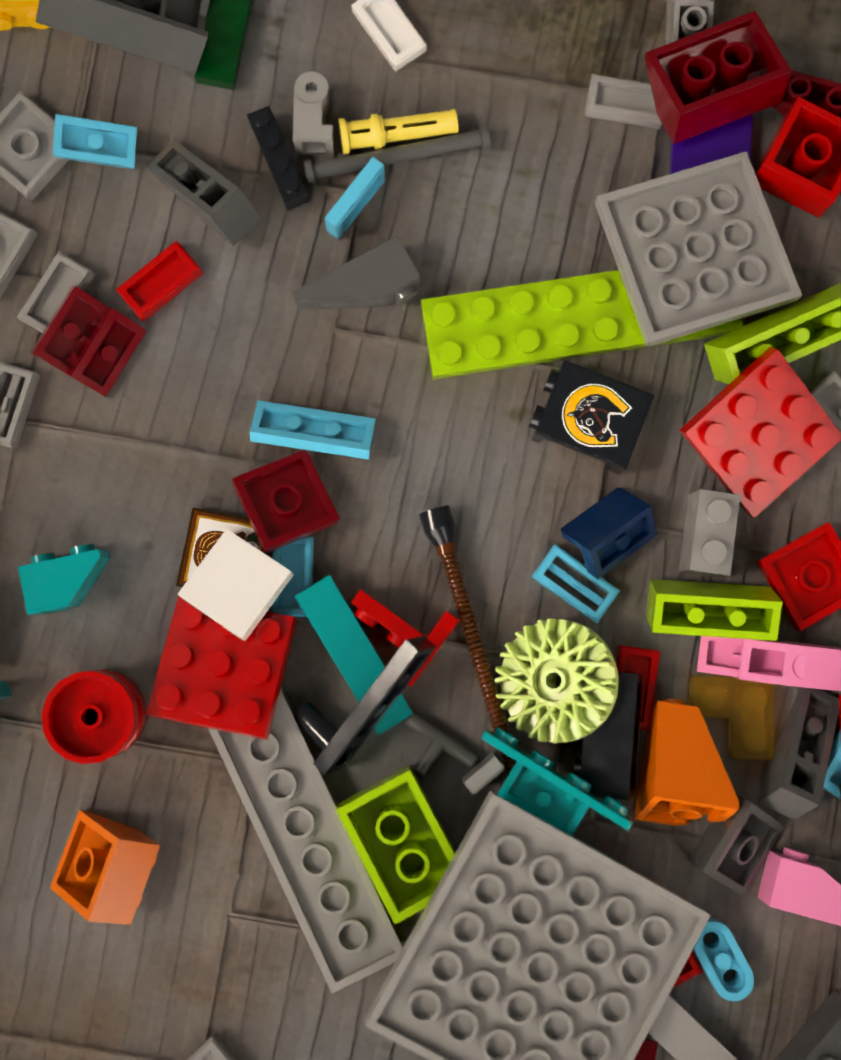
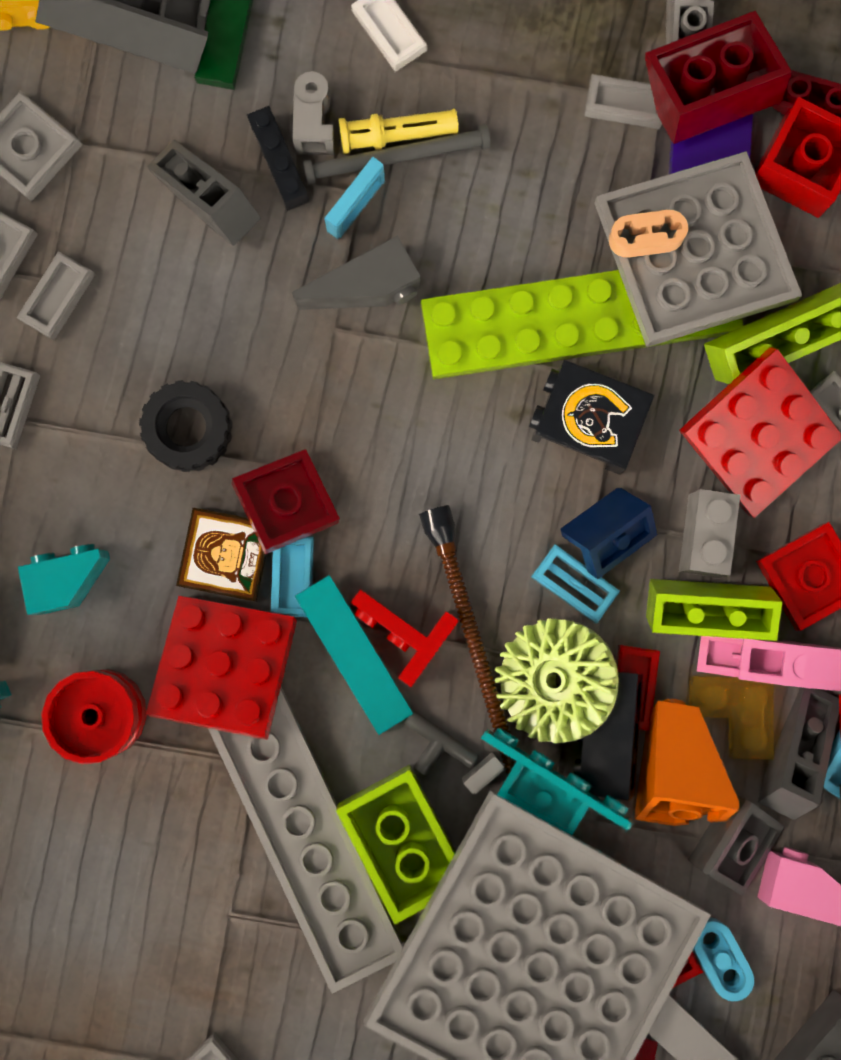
(88, 341): dark red slope -> none
(94, 141): medium azure plate -> none
(104, 869): orange slope -> none
(159, 281): red tile -> none
(164, 404): none -> black tyre
(235, 584): white tile -> none
(312, 429): medium azure plate -> none
(342, 744): black piece -> none
(648, 229): none -> light nougat beam

